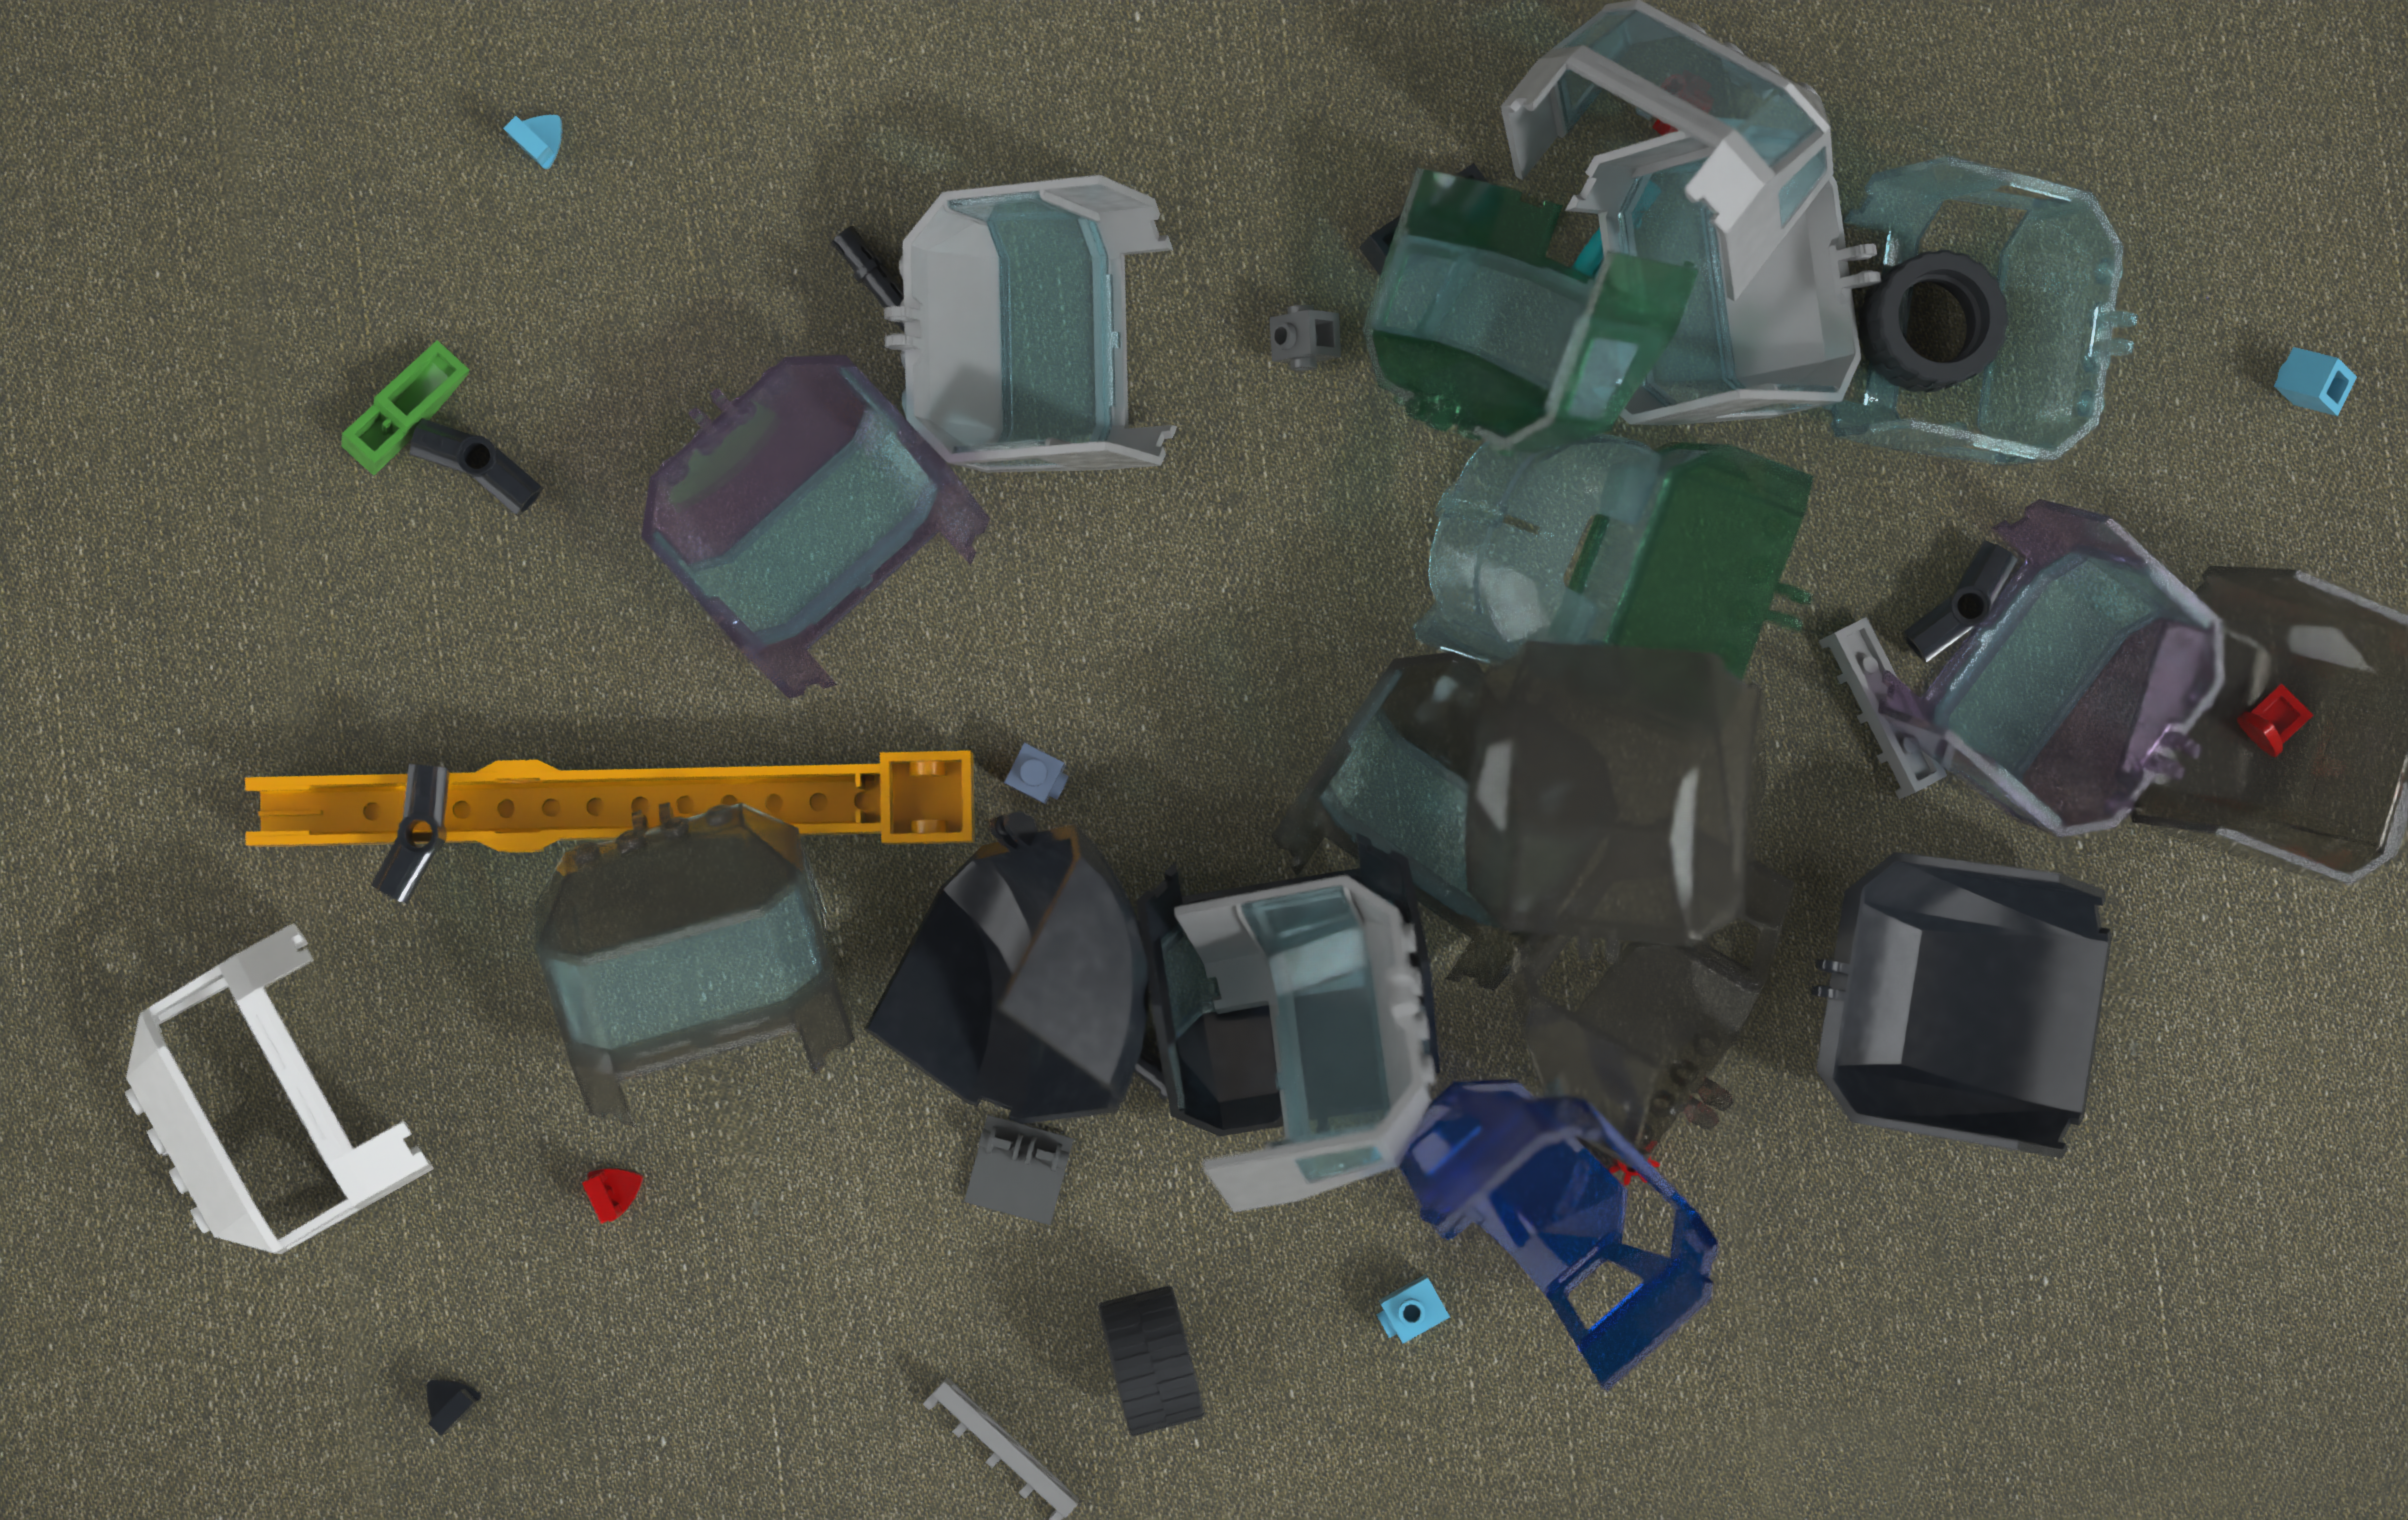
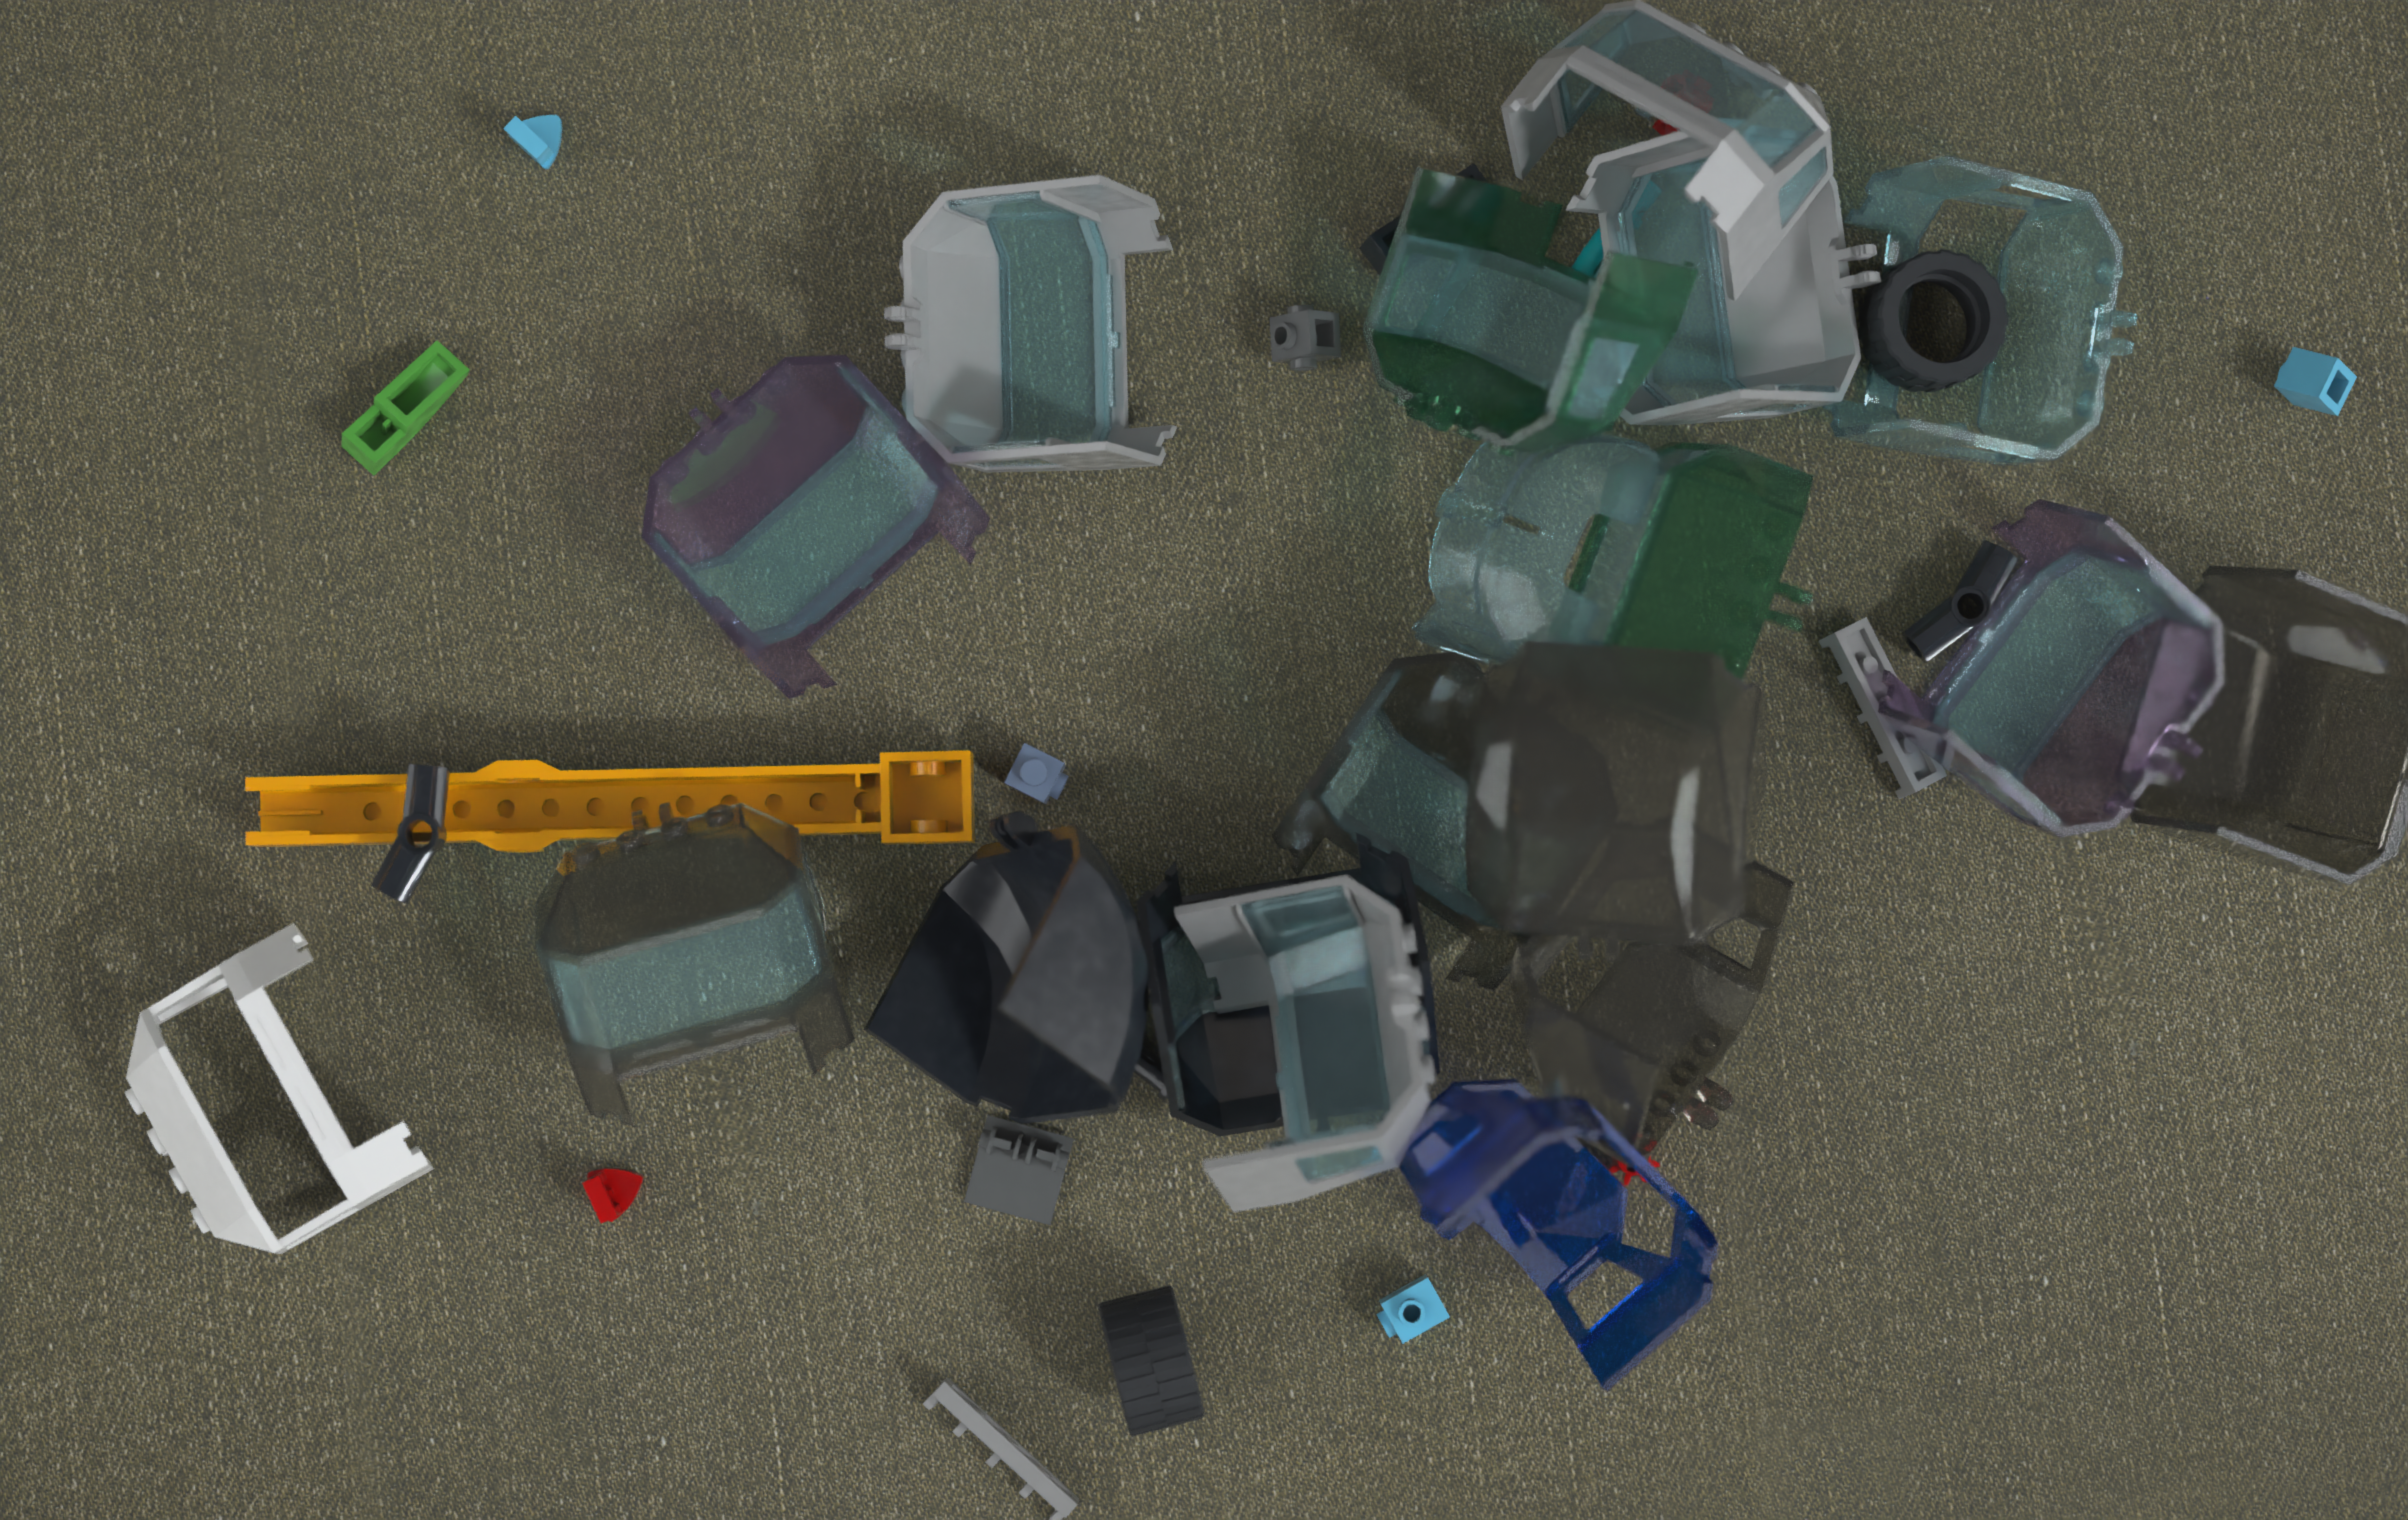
(449, 1403): black tile -> none
(454, 449): black piece -> none
(869, 268): black pin -> none
(1965, 1001): black windscreen -> none
(2274, 720): red tile -> none

